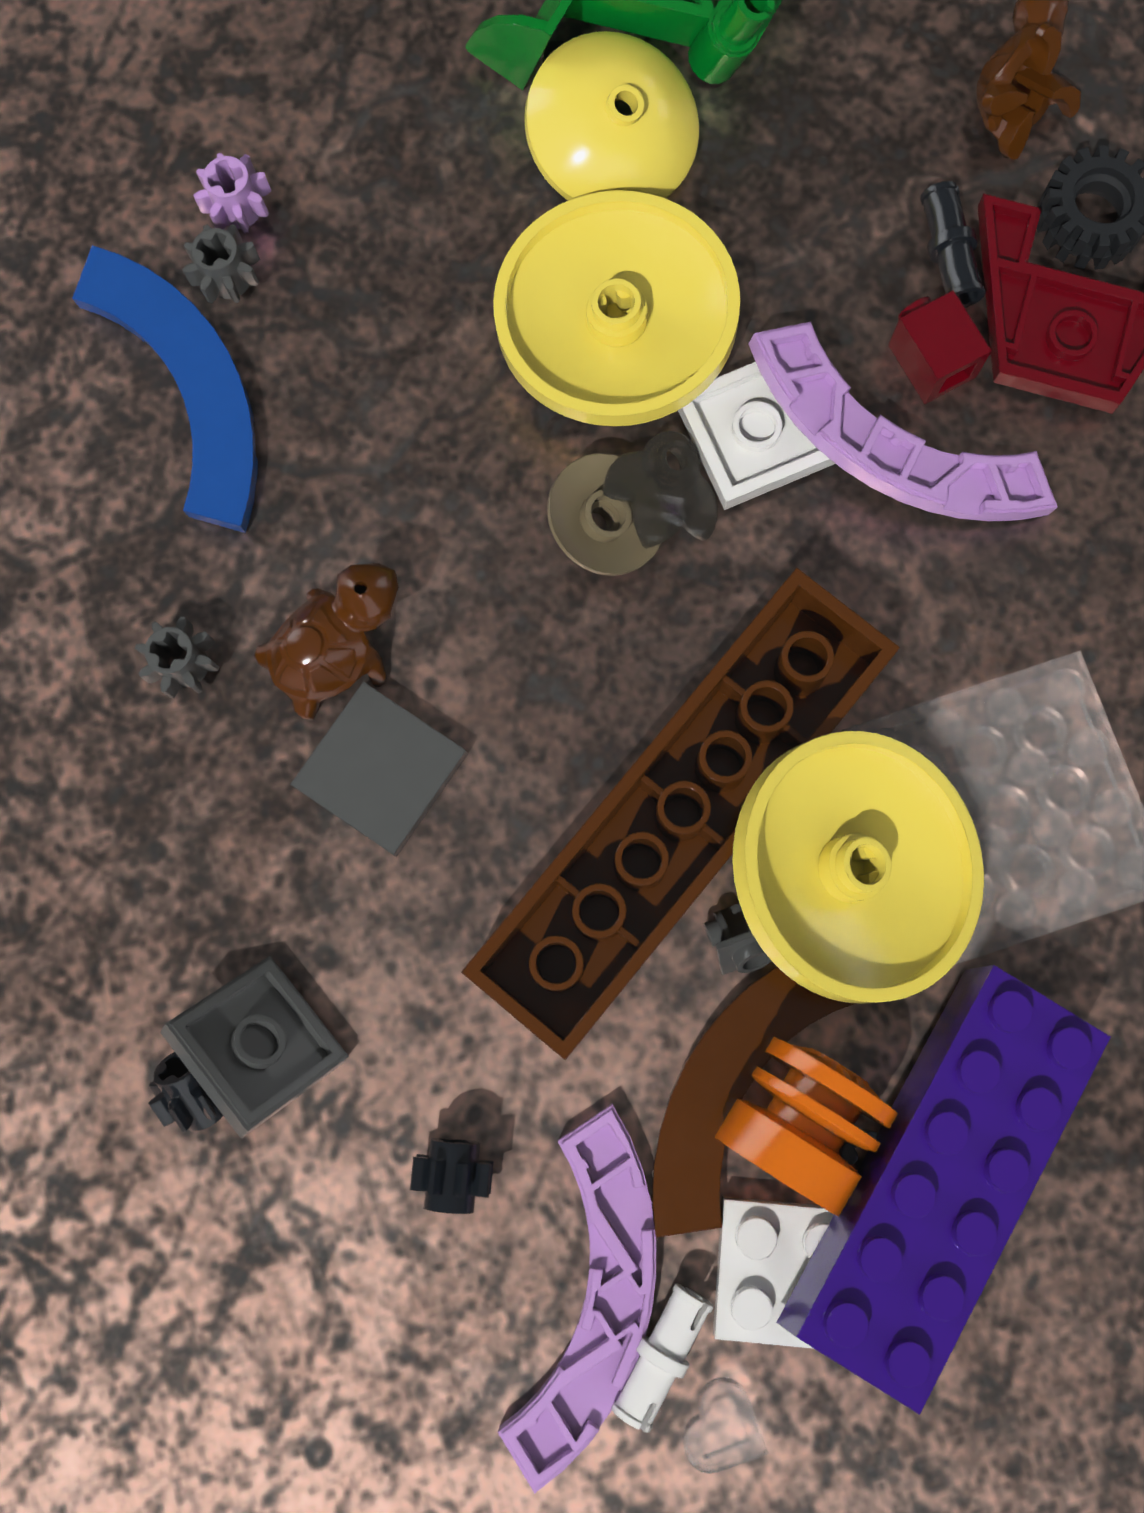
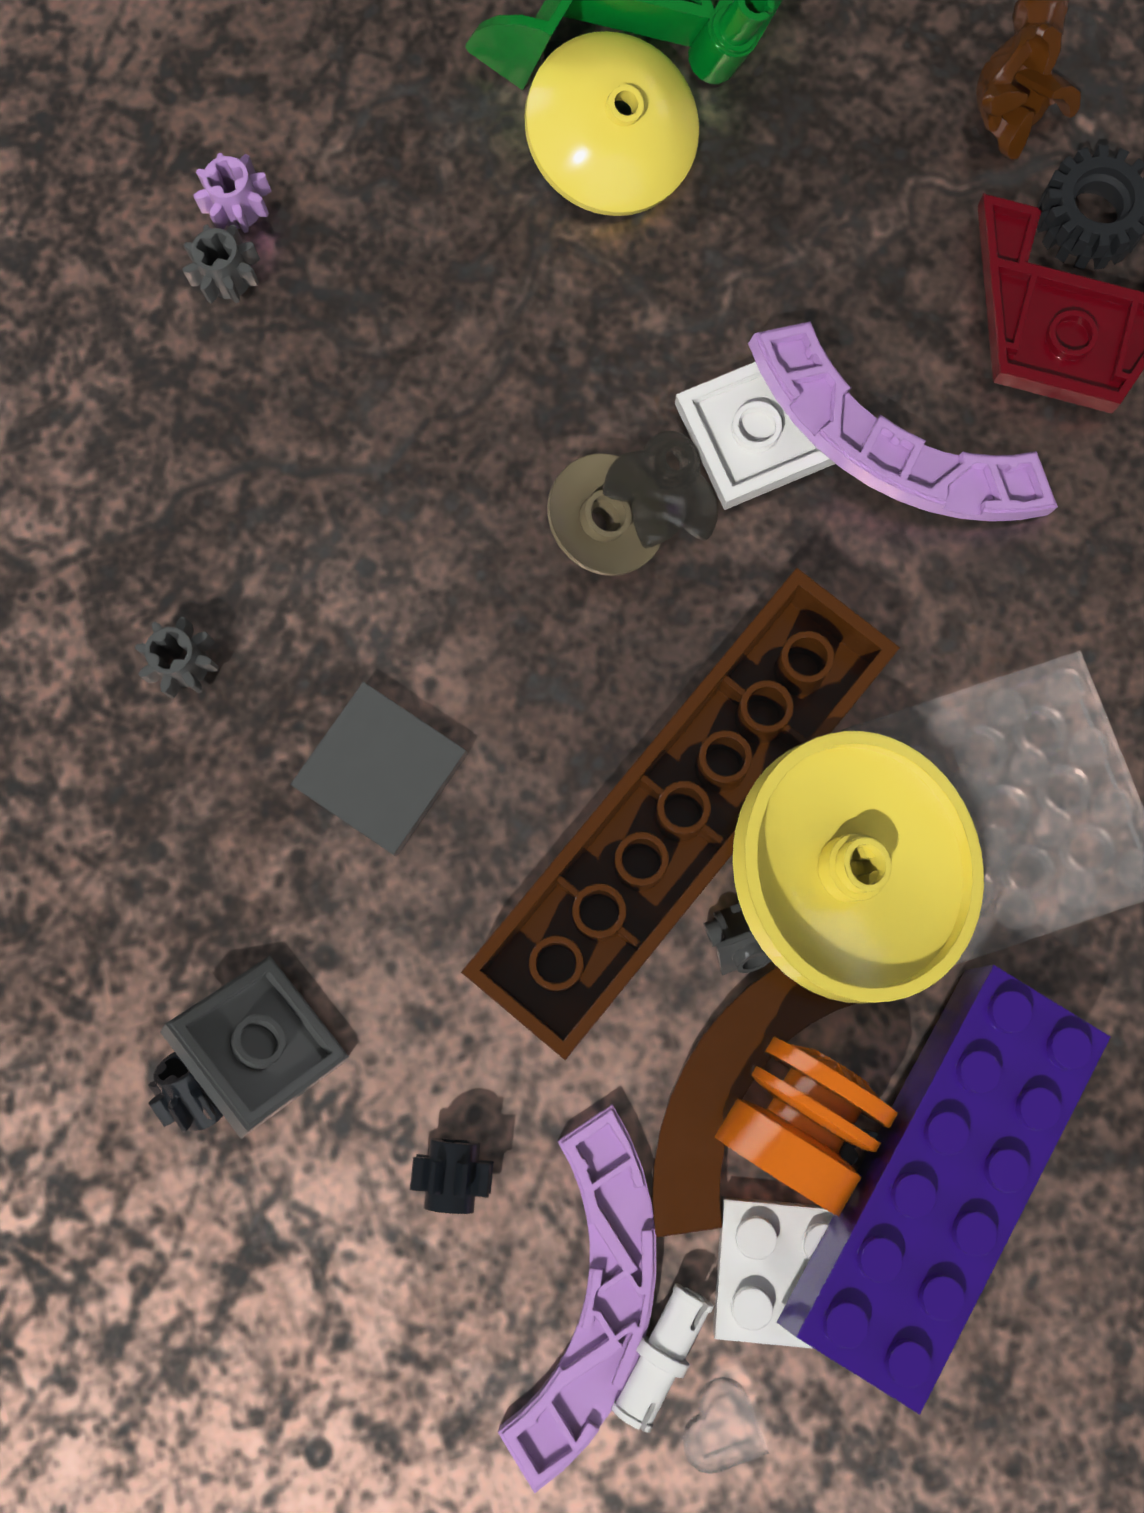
(204, 371): blue tile -> none
(324, 640): reddish brown animal -> none
(617, 308): light yellow dish -> none
(938, 345): dark red brick -> none
(952, 242): black pin -> none

